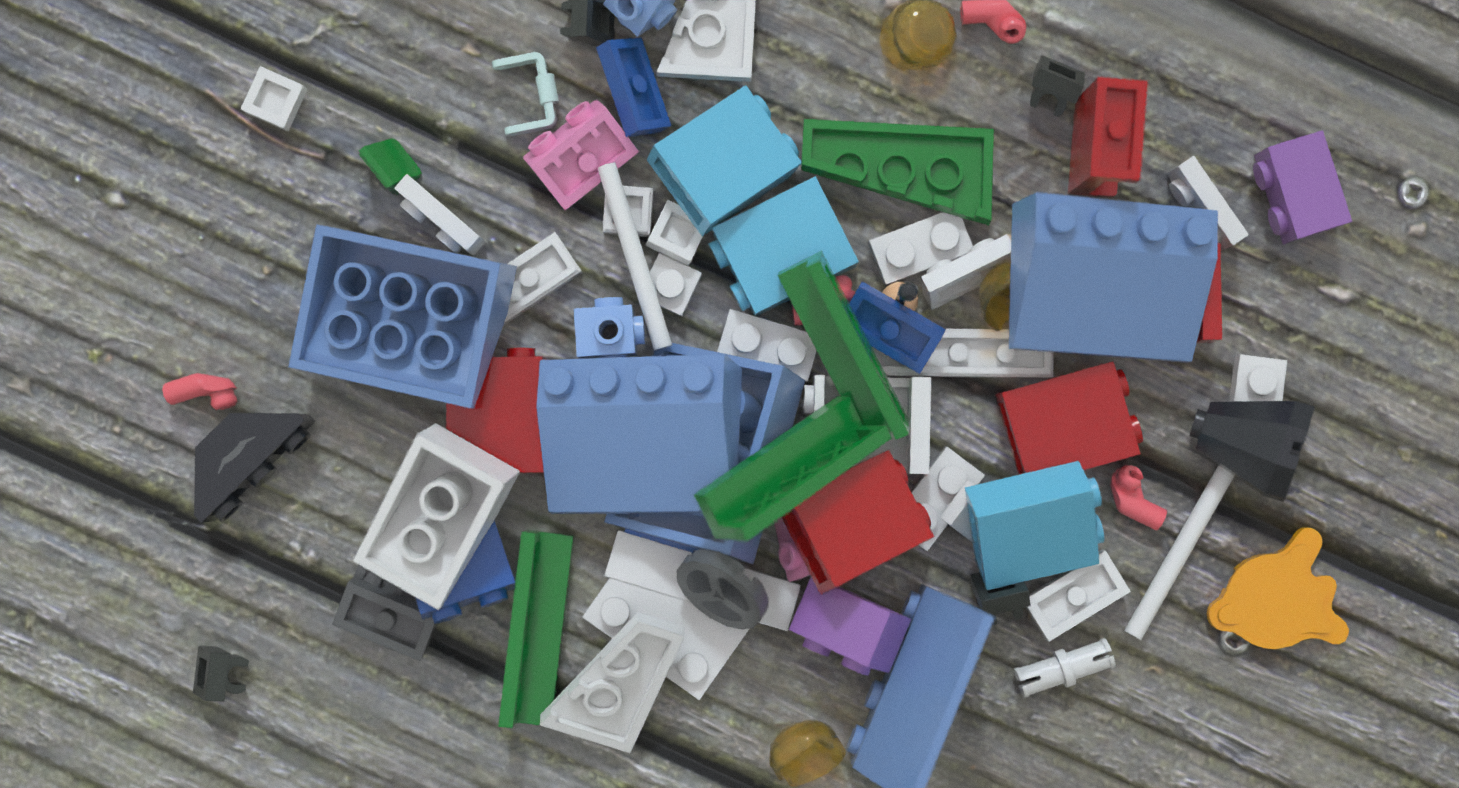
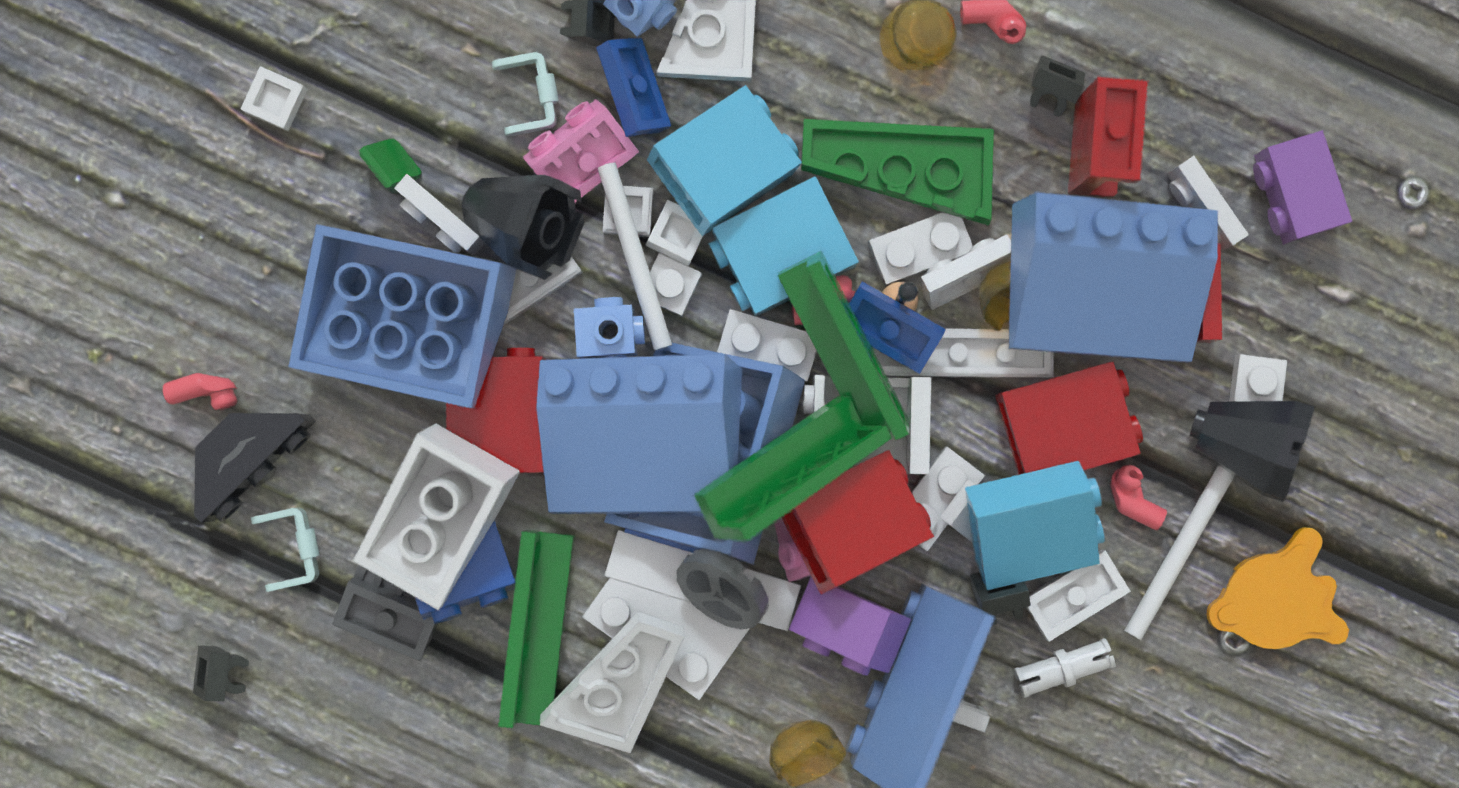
(306, 544): none -> light aqua piece
(525, 220): none -> black cone
(972, 716): none -> white tile

